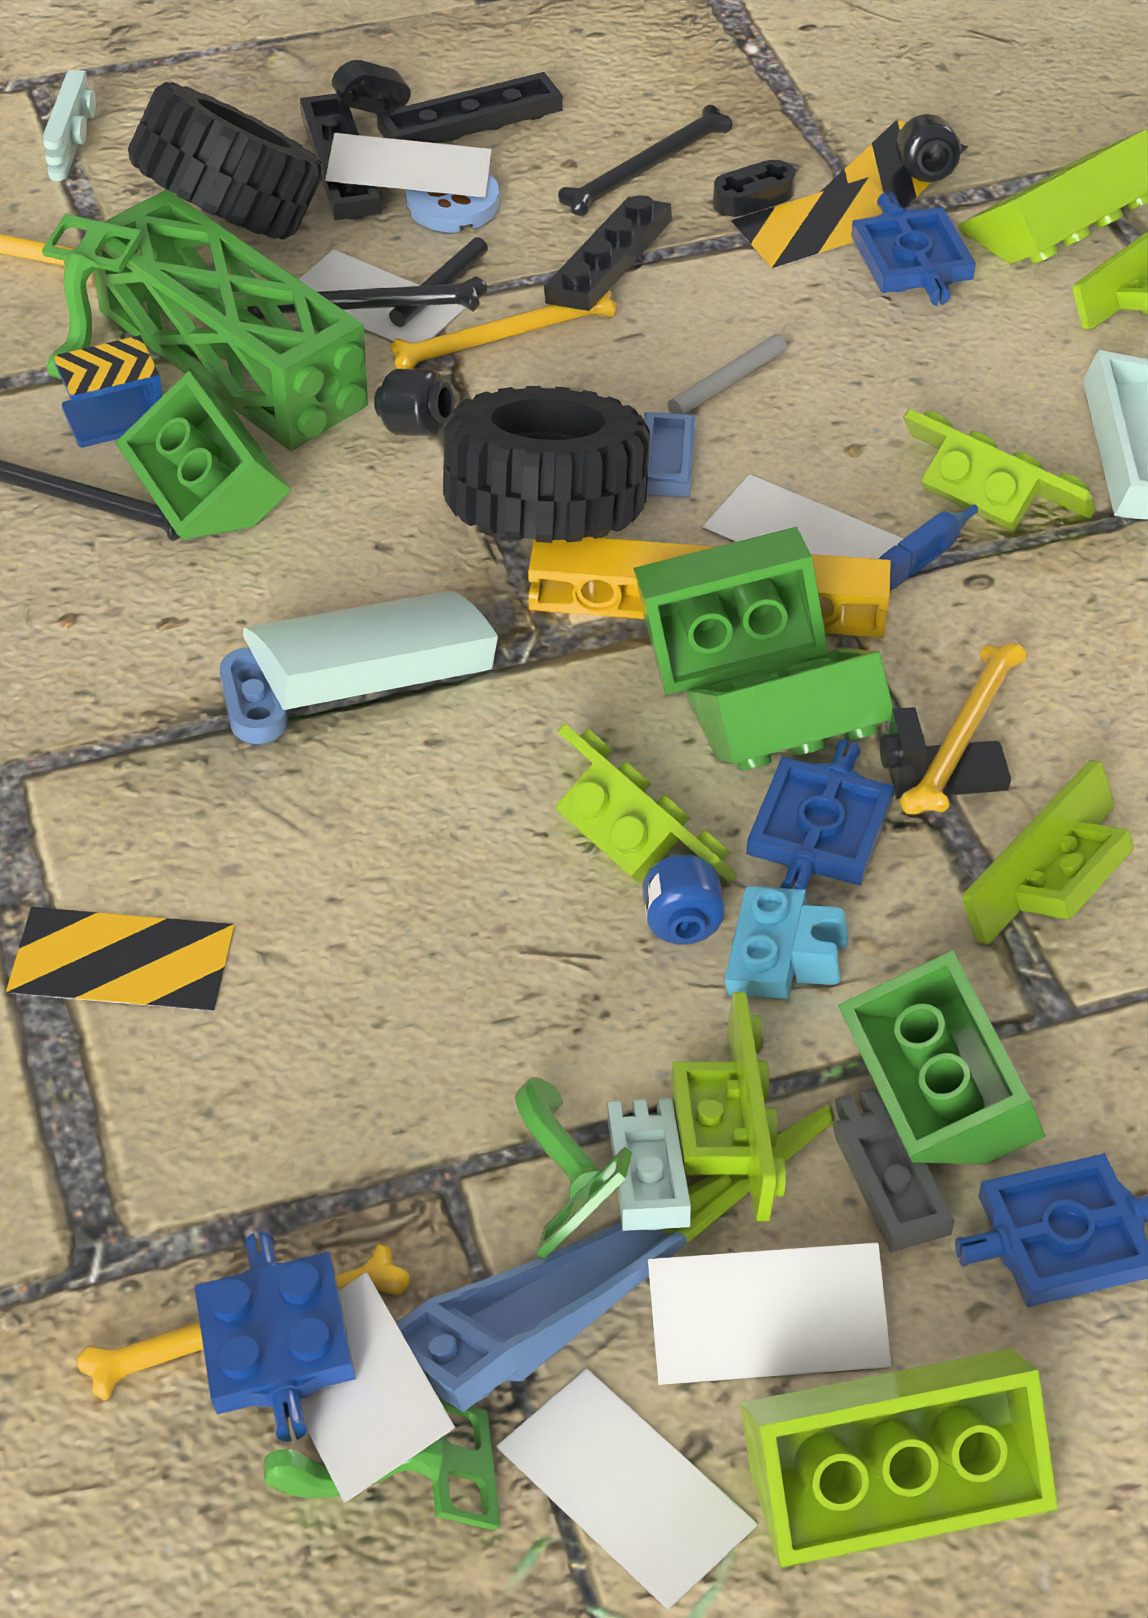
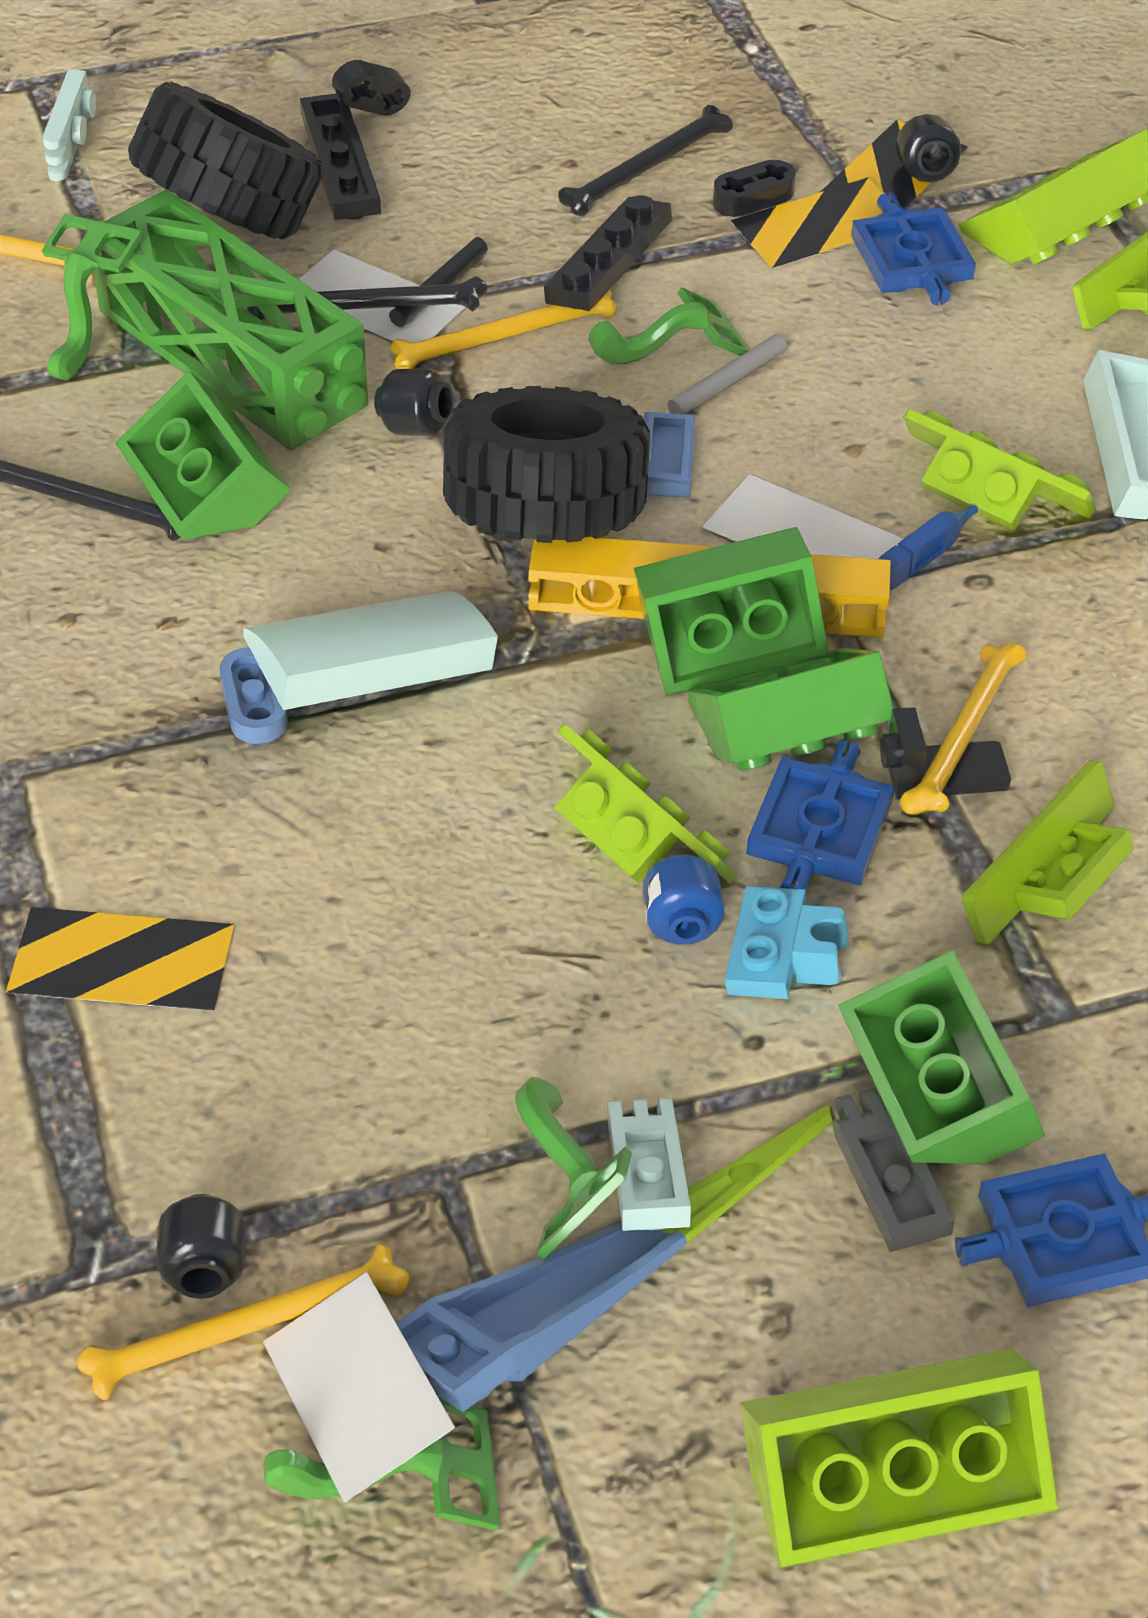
(107, 388): piece -> none
(201, 1245): none -> black head
(274, 1334): blue plate -> none
(409, 165): white sticker -> none
(451, 211): light blue tile -> none
(473, 110): black plate -> none
(617, 349): none -> bright green piece
(627, 1488): white sticker -> none
(725, 1116): lime bracket -> none
(769, 1313): white sticker -> none

